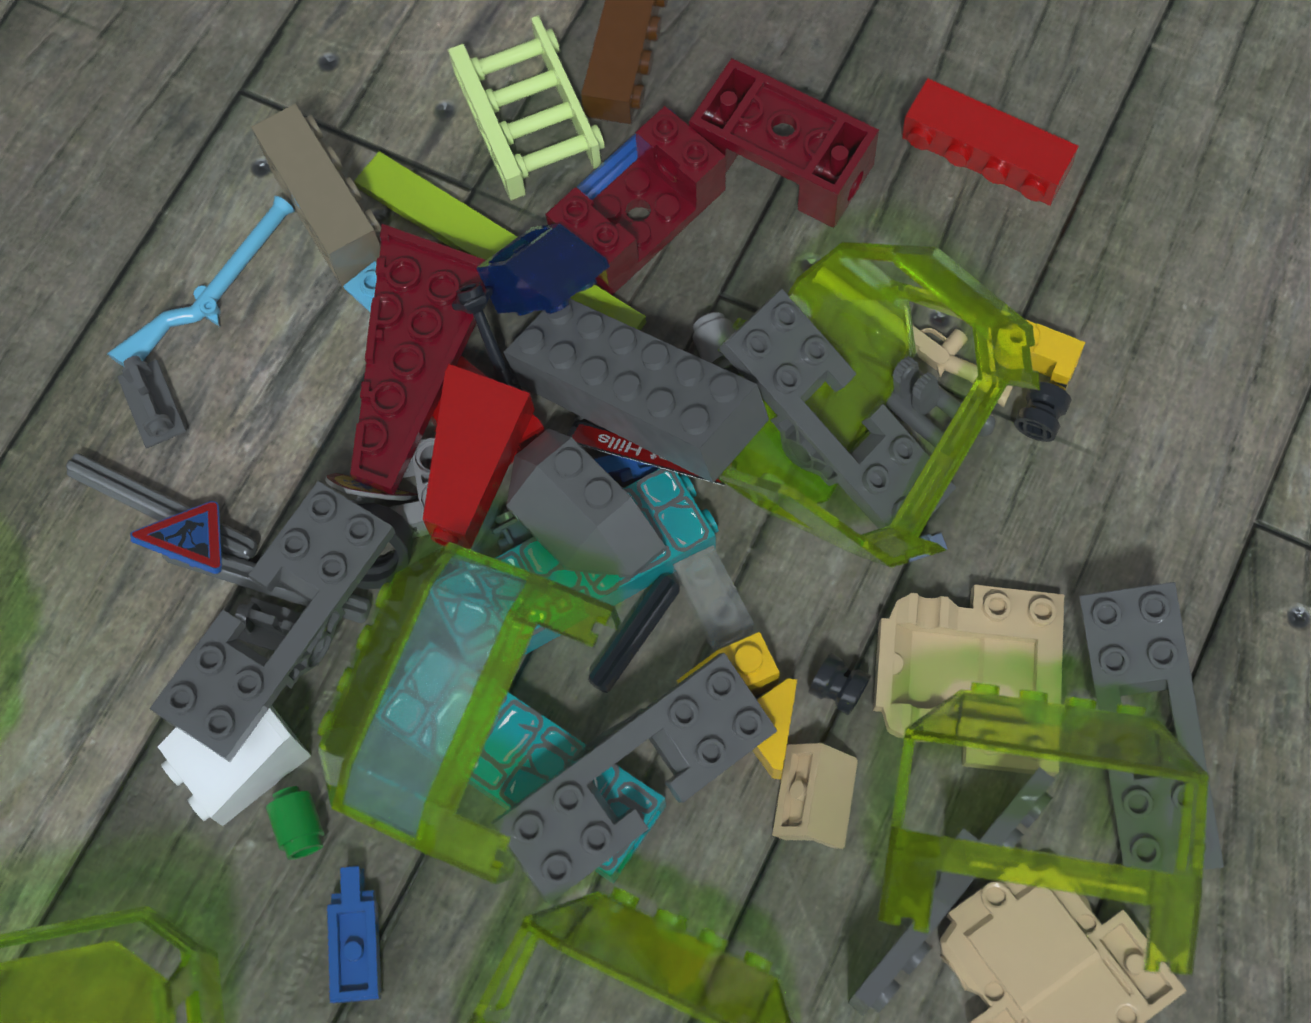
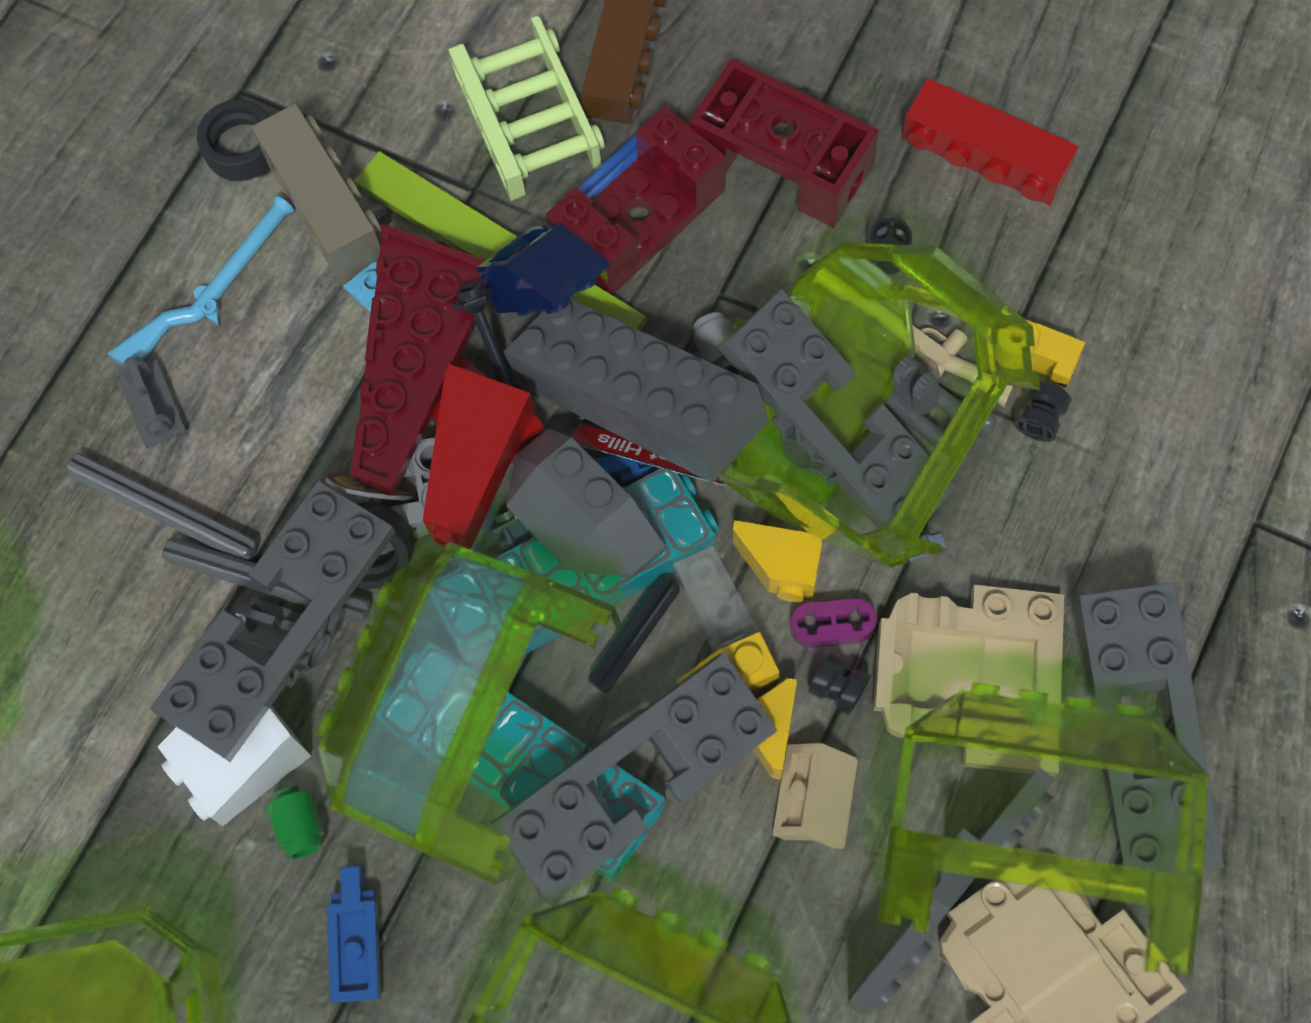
(187, 537): piece -> none
(219, 120): none -> black tyre
(780, 558): none -> yellow slope
(834, 633): none -> magenta beam
(892, 232): none -> black wheel

